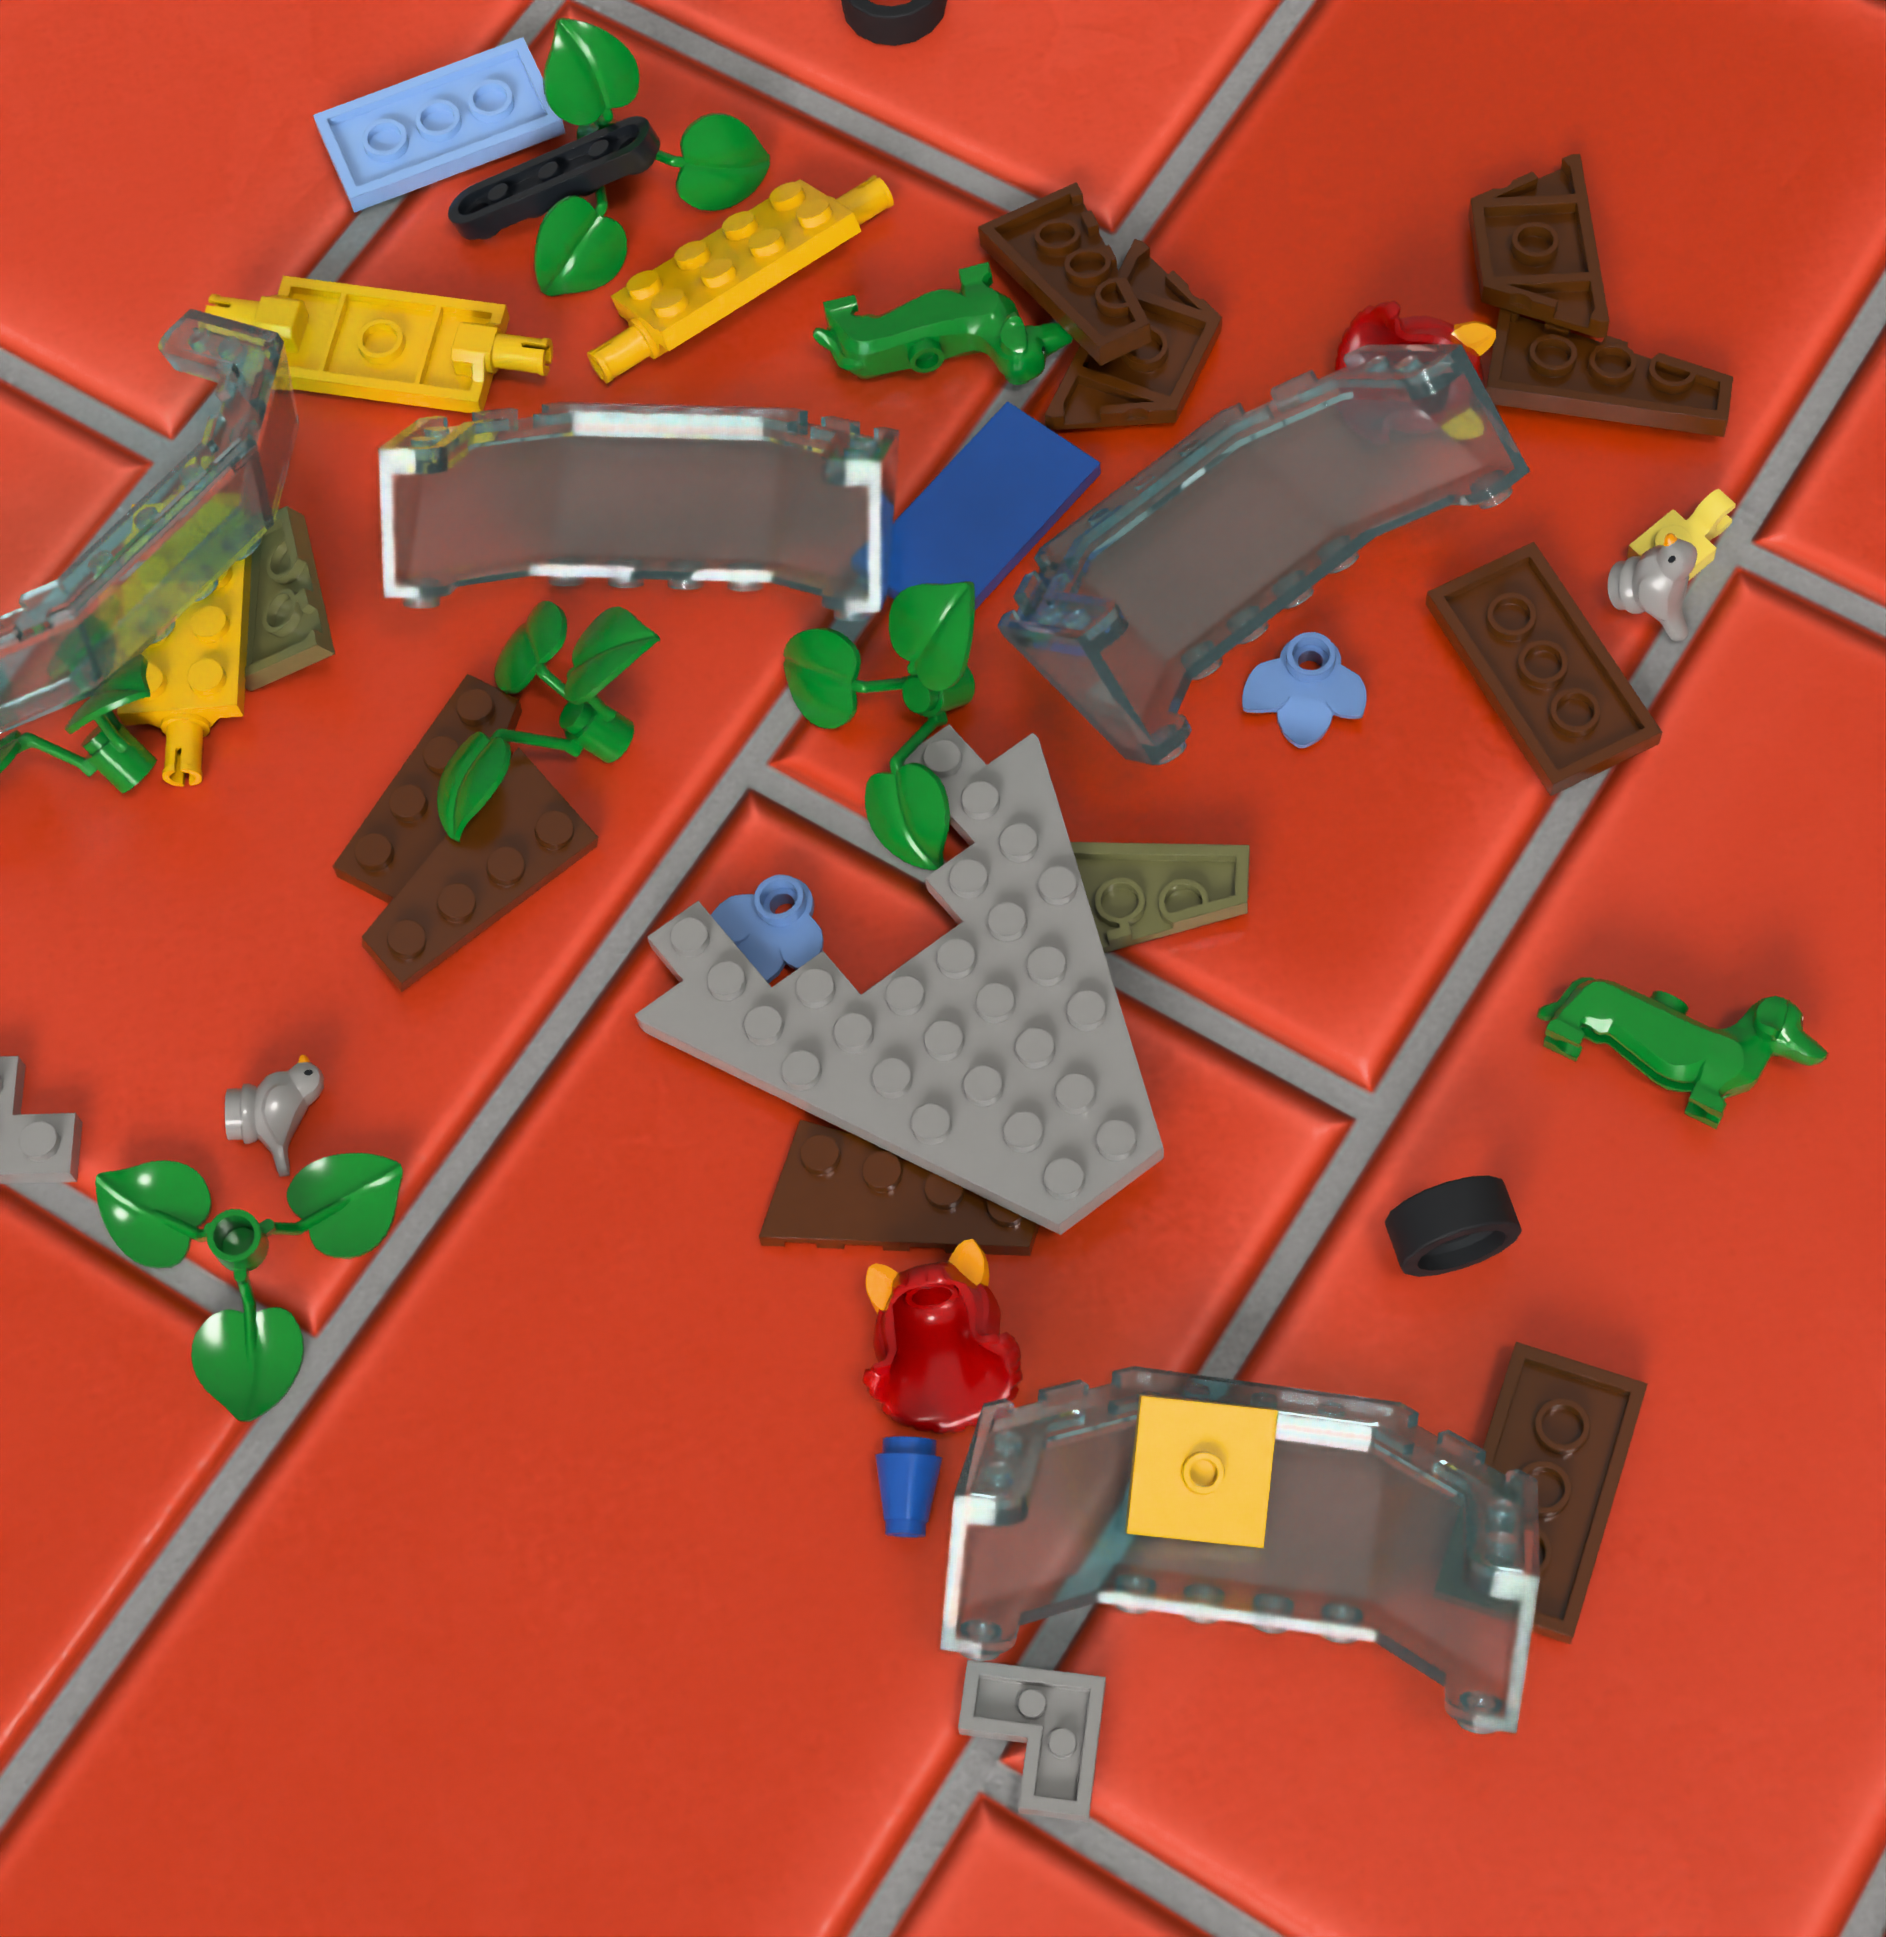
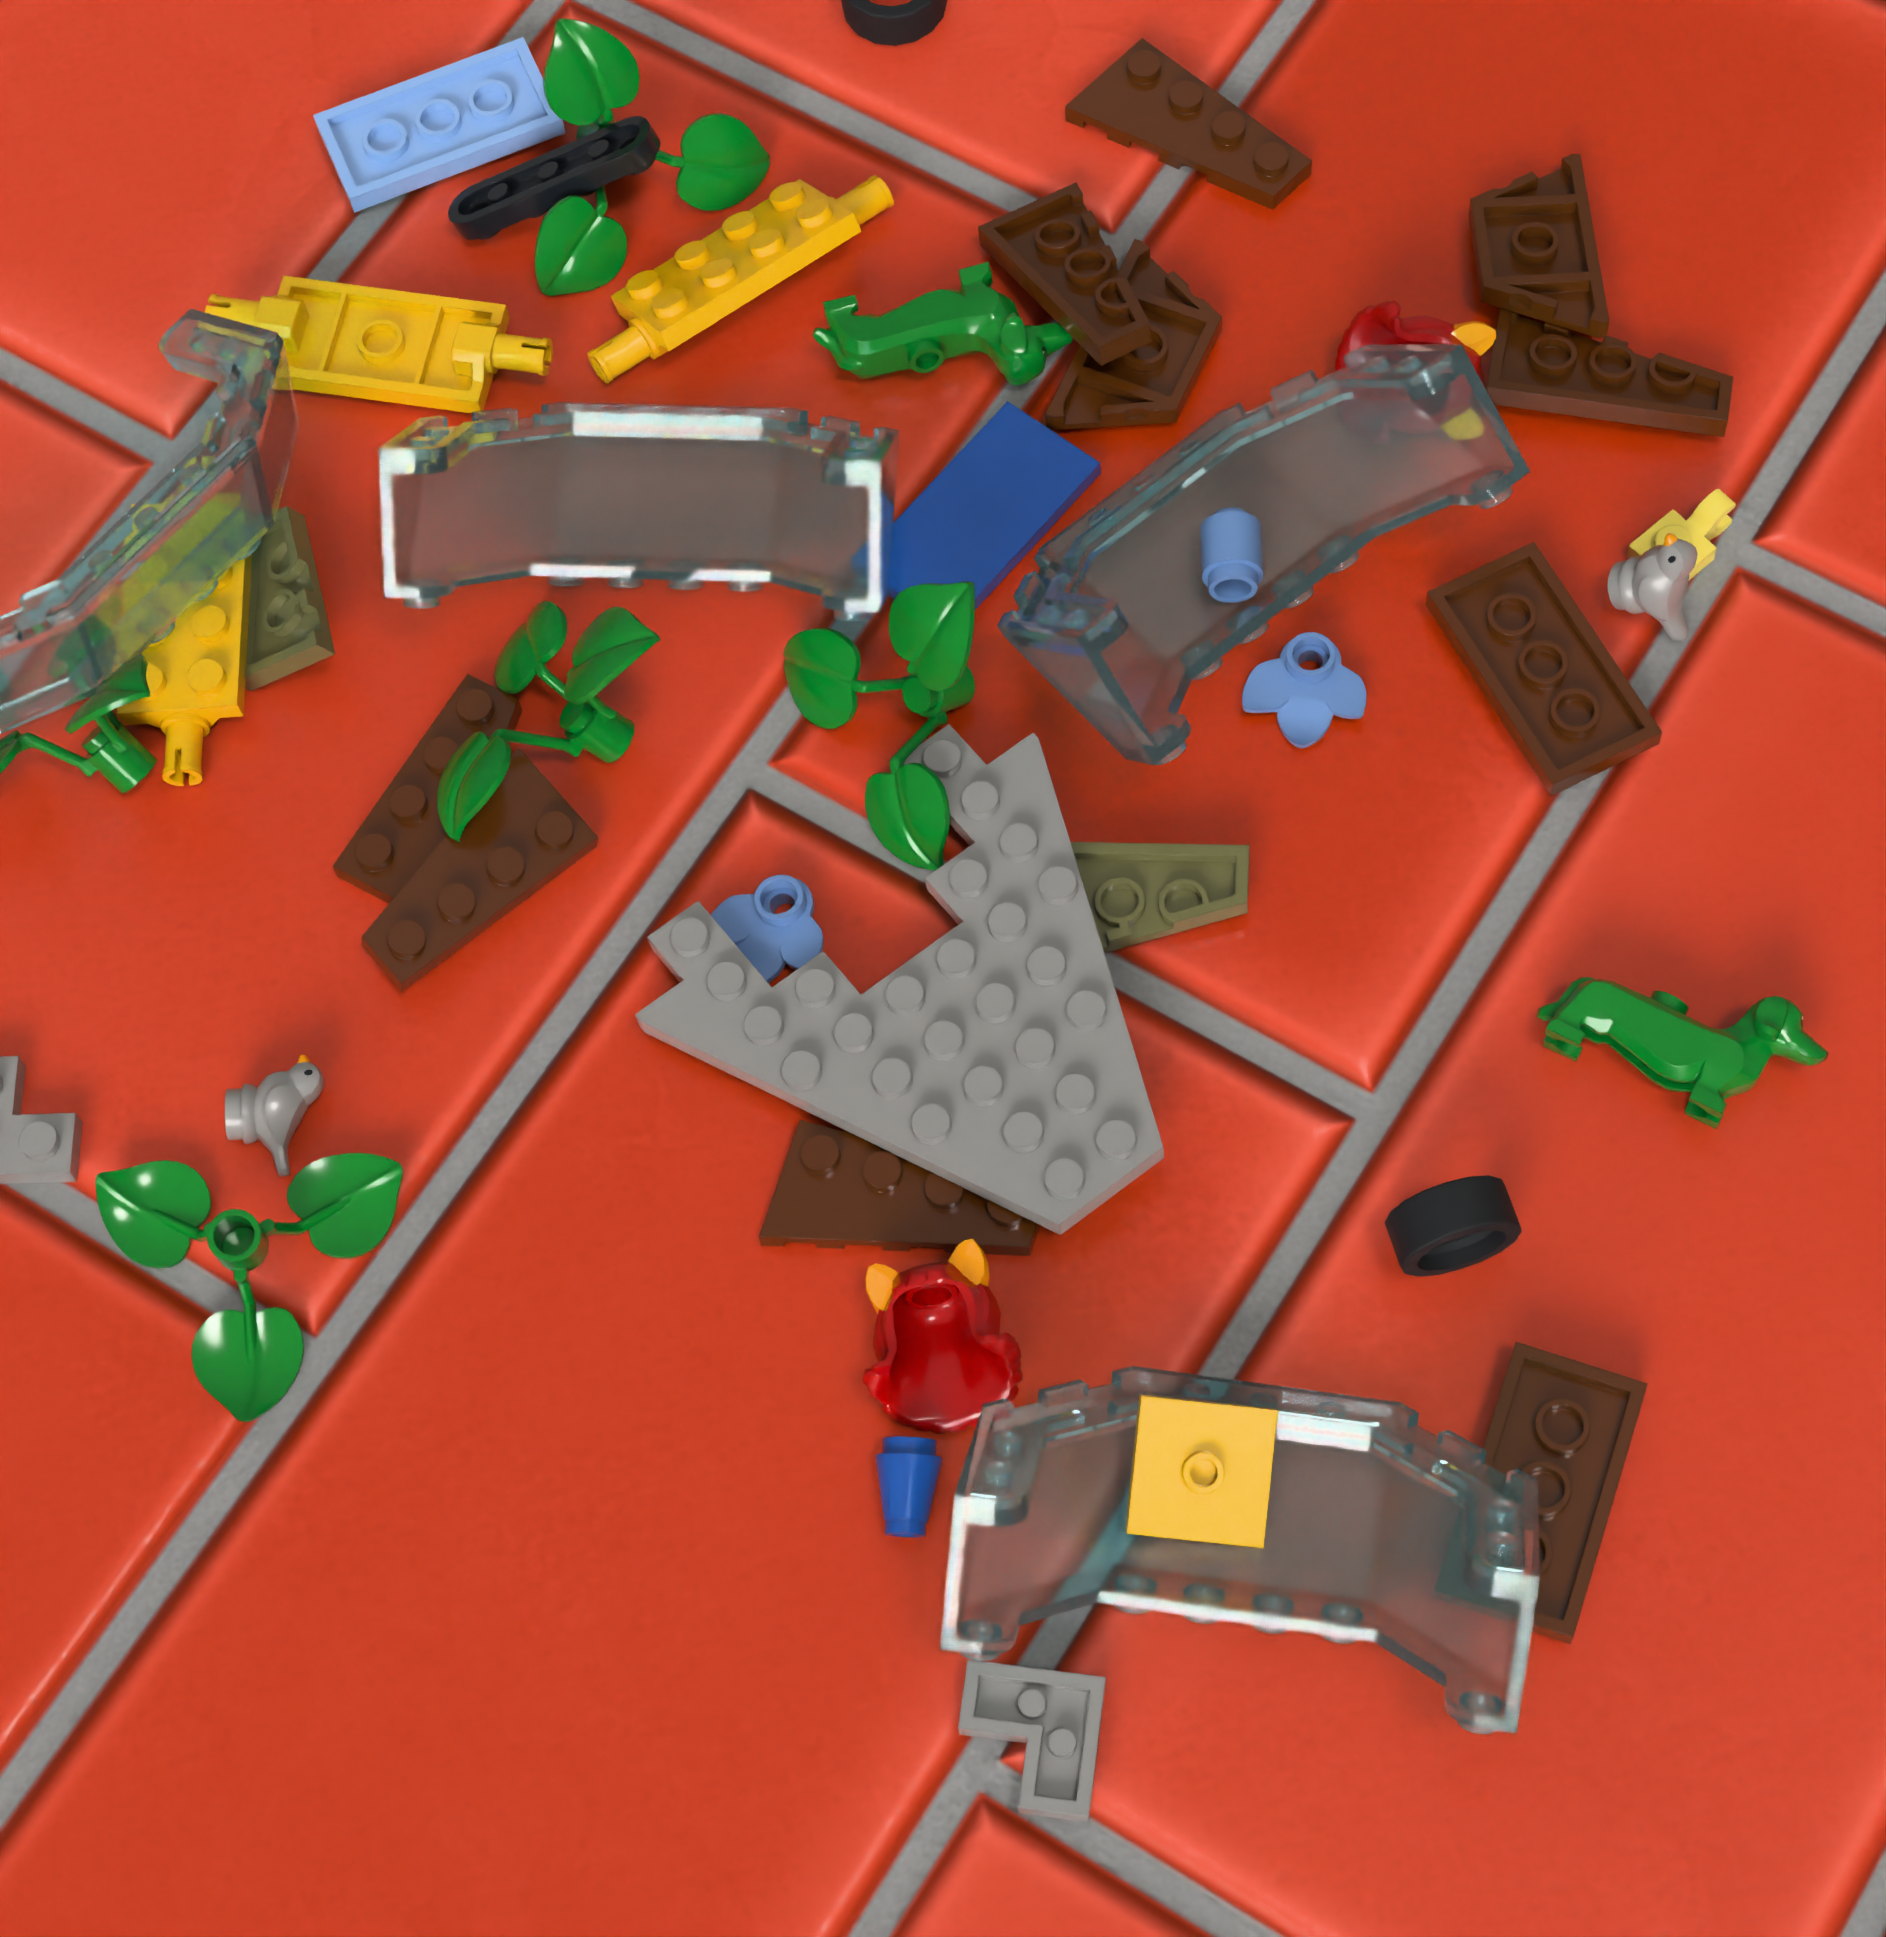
(1173, 113): none -> reddish brown wing
(1231, 554): none -> medium blue brick

